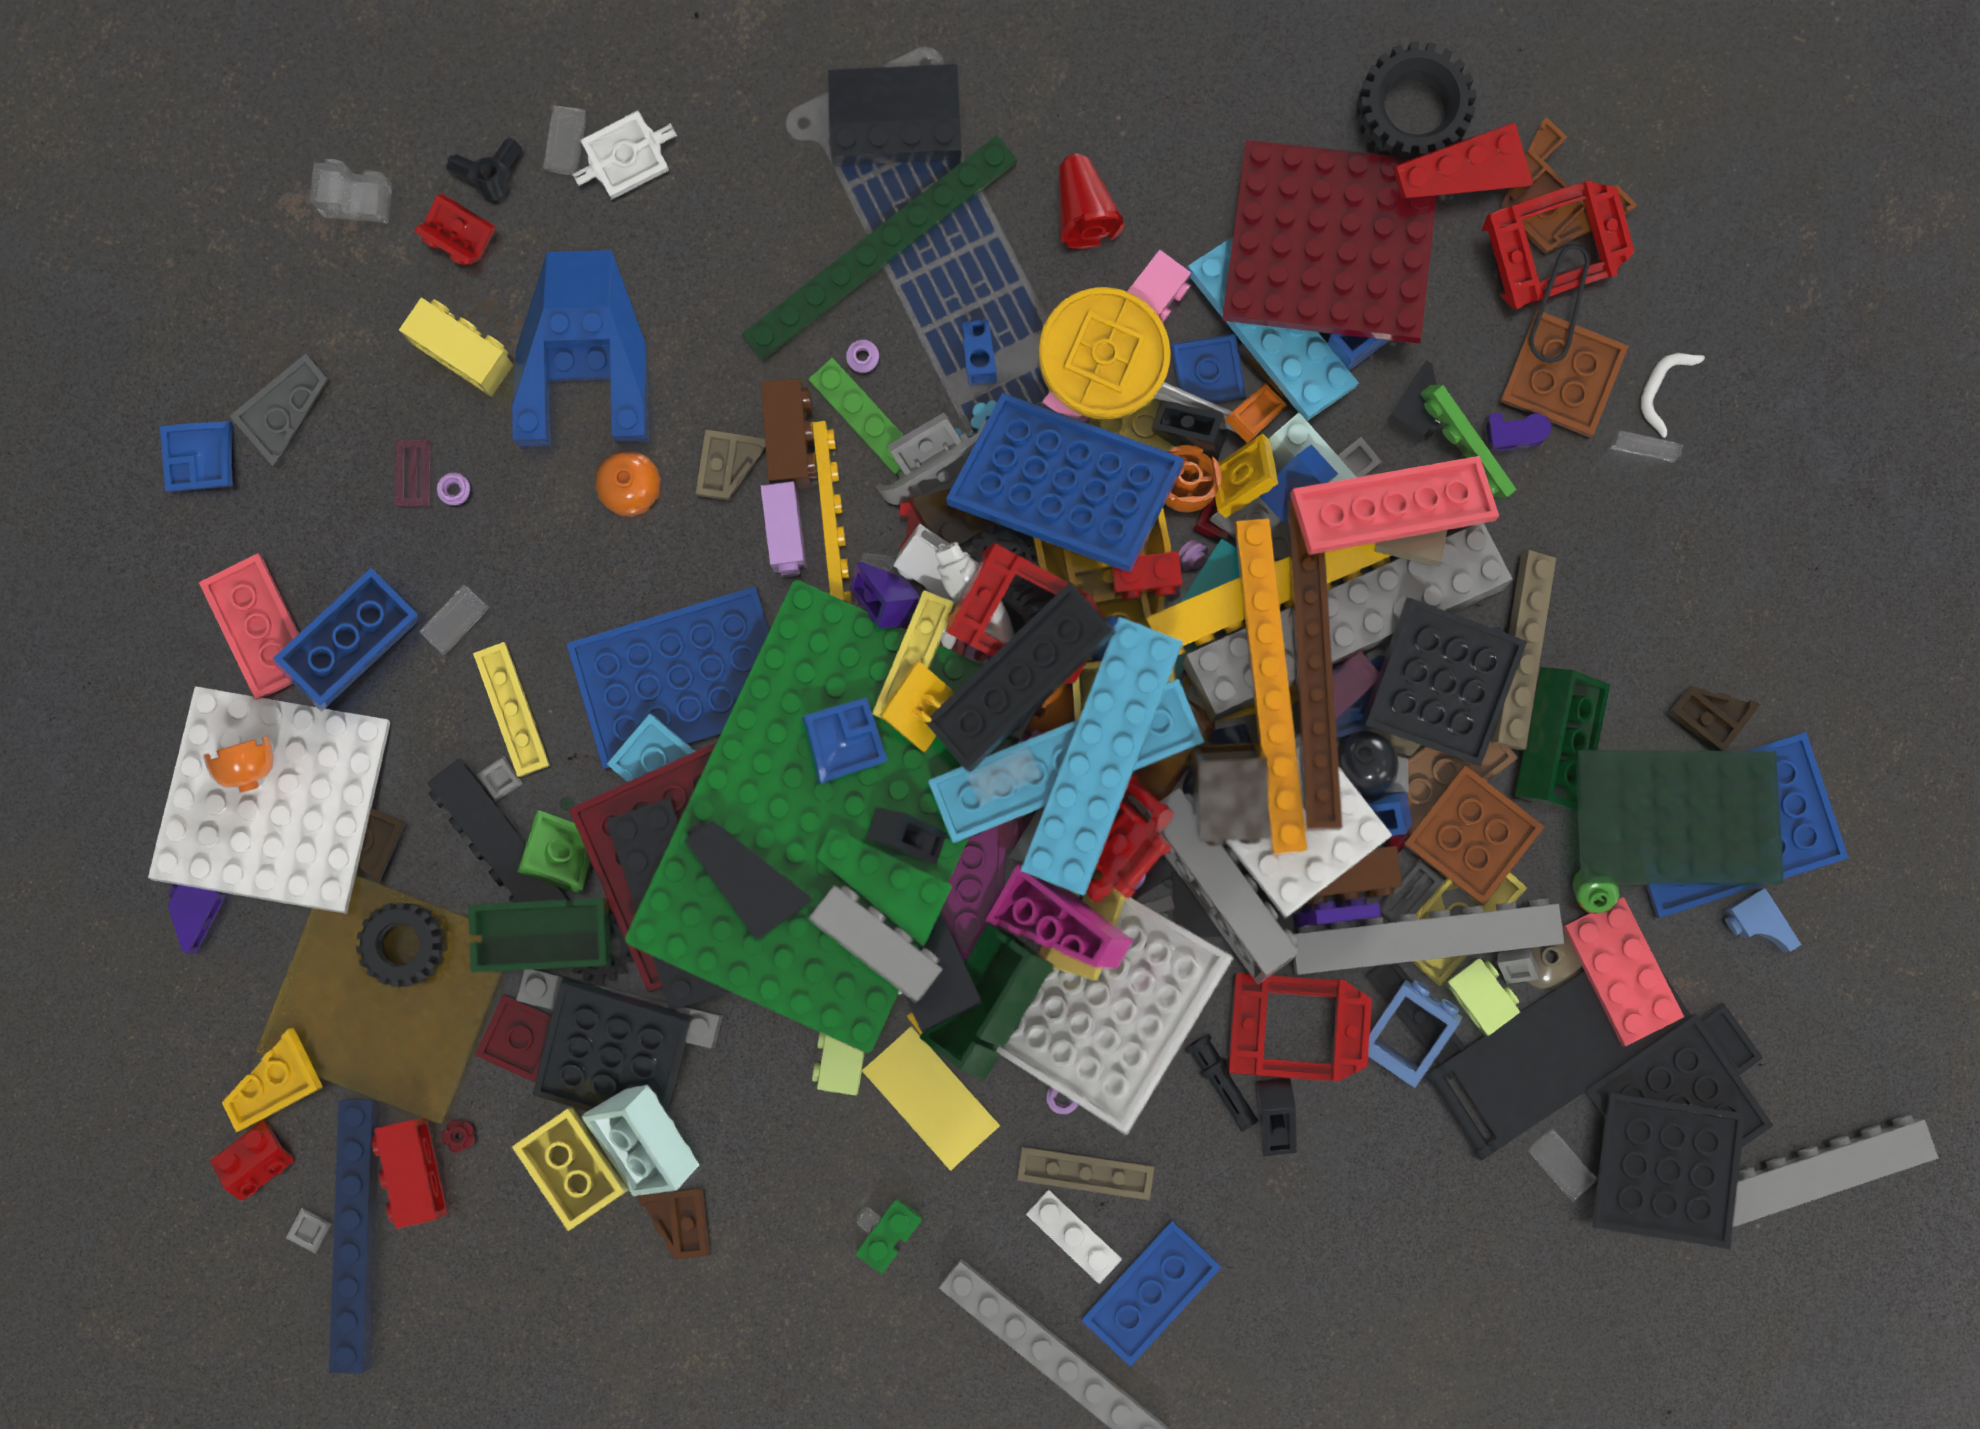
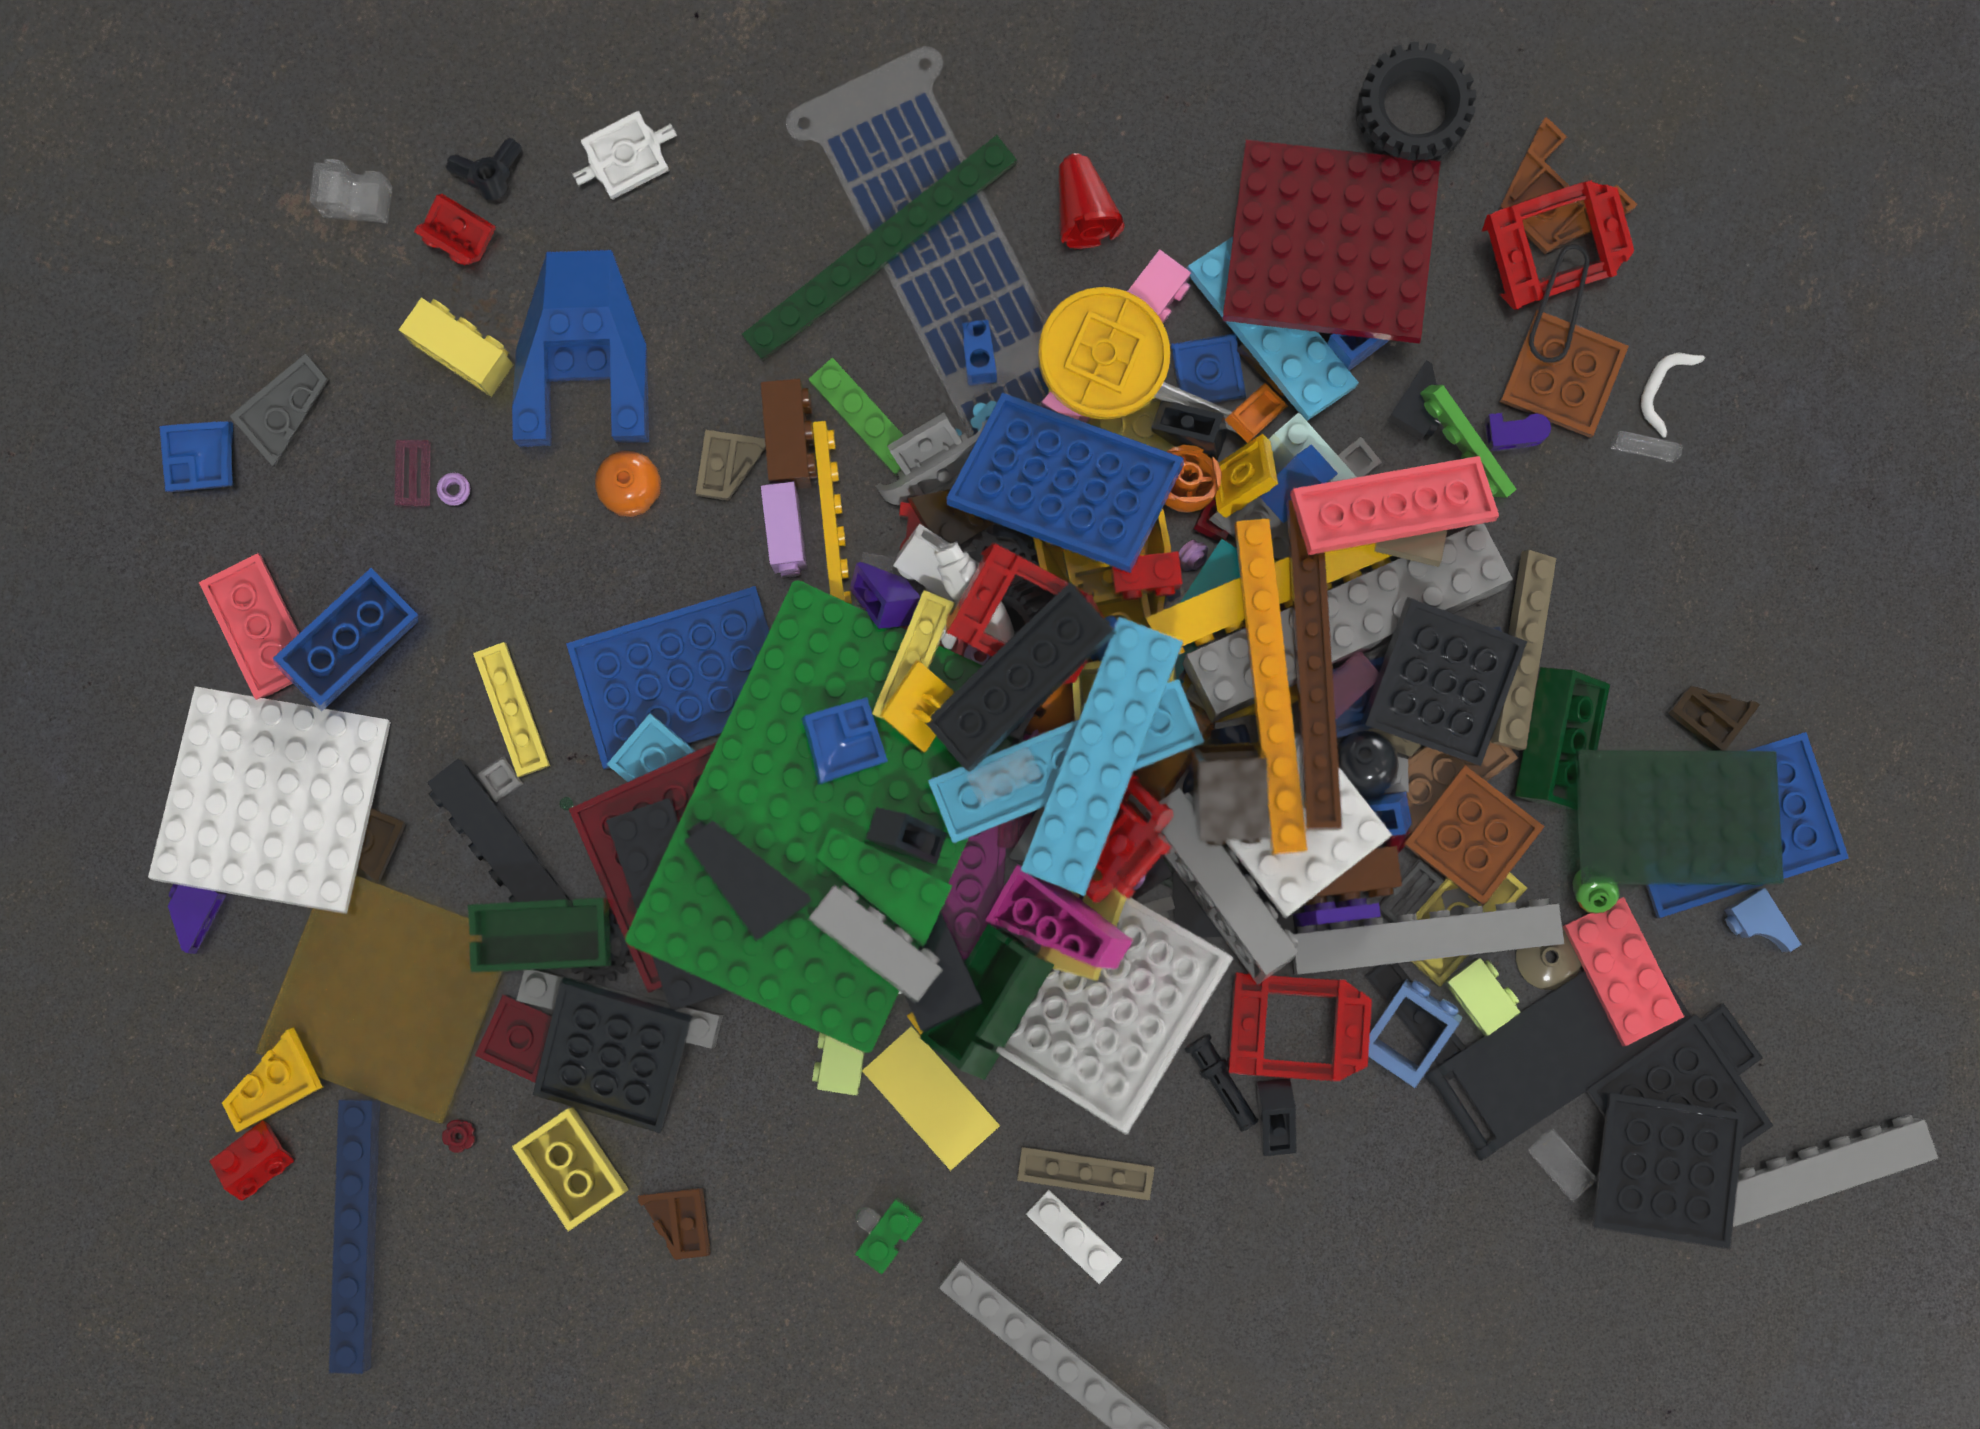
(241, 764): orange cylinder -> none
(309, 1230): light grey tile -> none
(373, 944): black tyre -> none
(409, 1173): red brick -> none
(454, 619): clear tile -> none
(555, 853): bright green tile -> none
(564, 140): clear tile -> none
(641, 1141): light aqua slope -> none
(862, 366): lavender plate -> none
(894, 115): black slope -> none
(1059, 1107): lavender plate -> none
(1151, 1293): blue plate -> none
(1474, 164): red wing -> none
(1518, 965): light grey plate -> none

